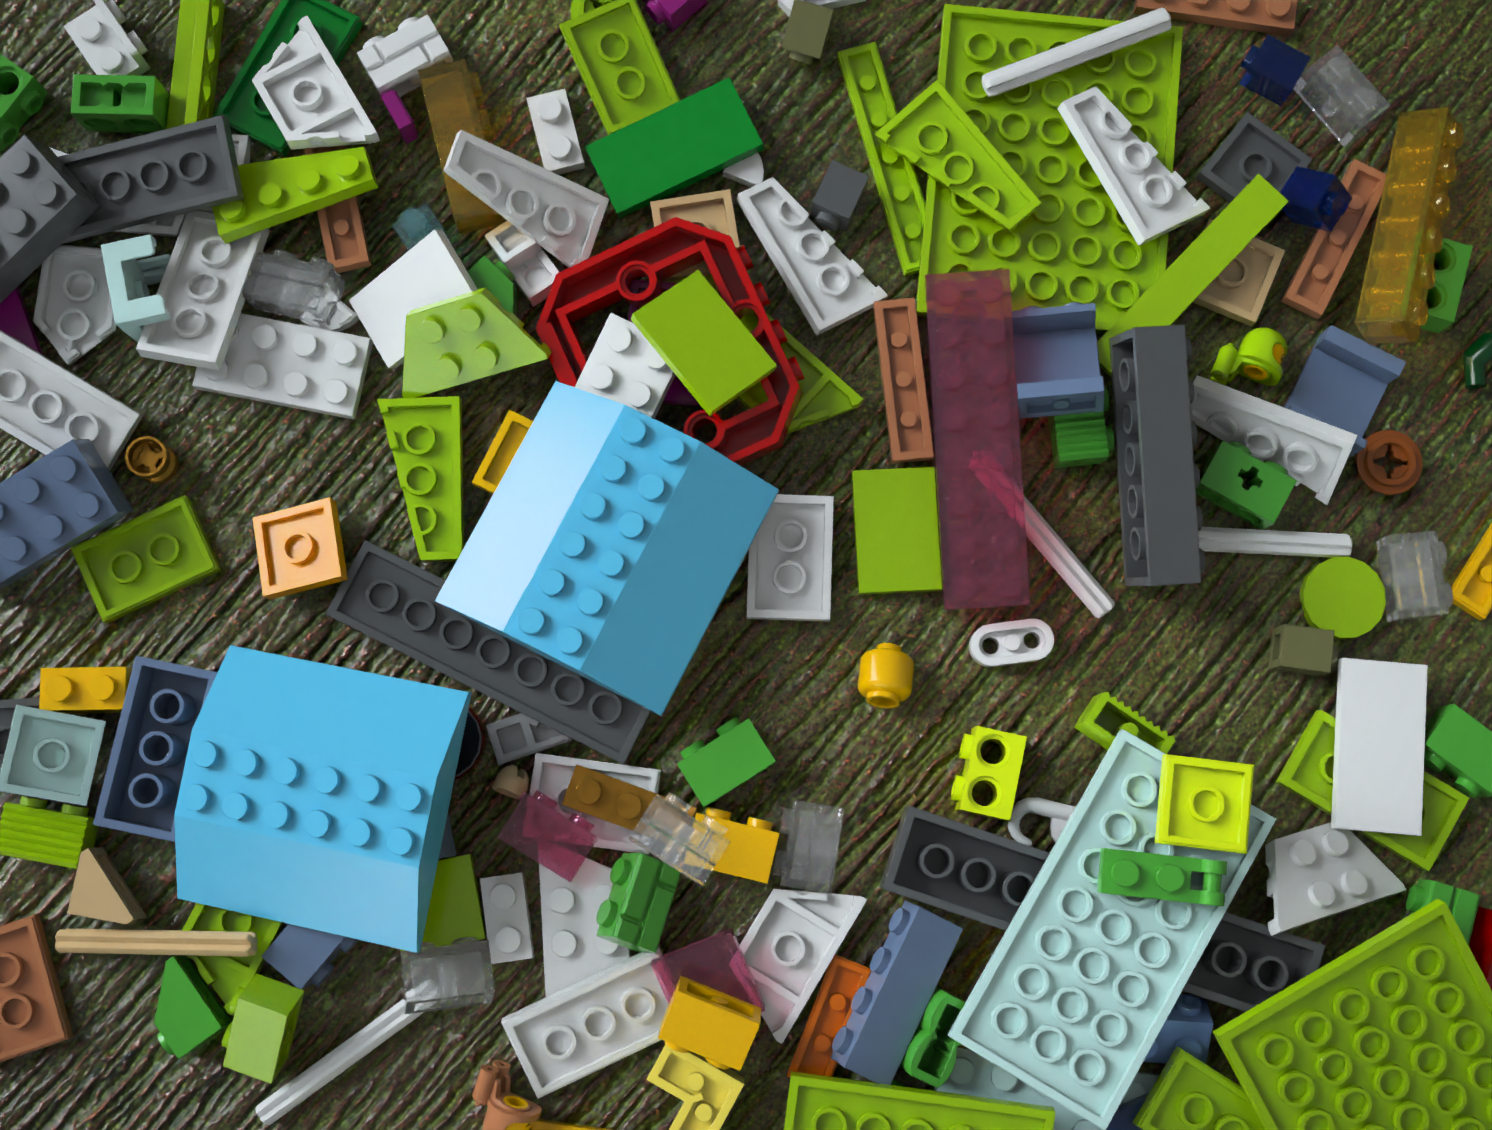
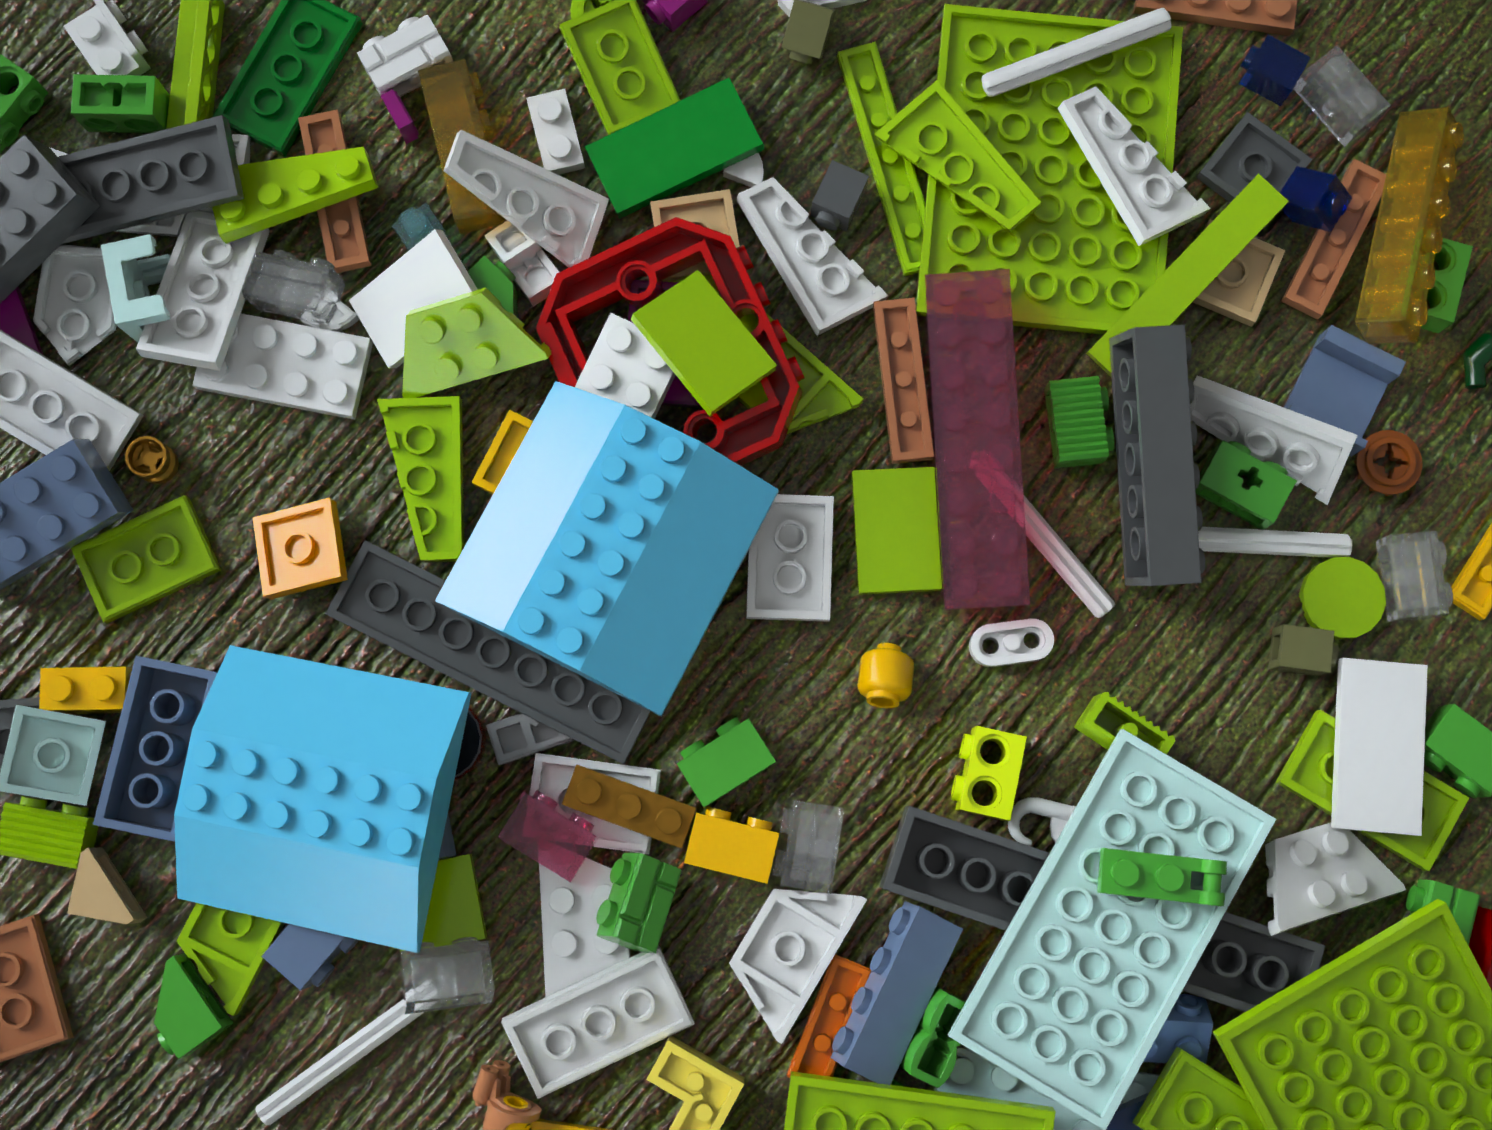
(156, 942): tan axle -> none
(261, 1027): lime brick -> none
(311, 95): white wing -> none
(507, 917): white plate -> none
(511, 782): tan hinge -> none
(679, 838): clear brick -> none
(710, 1024): yellow brick -> none
(712, 962): clear pink tile -> none
(1057, 360): sand blue panel -> none
(1204, 803): neon yellow plate -> none
(1256, 359): lime piece -> none

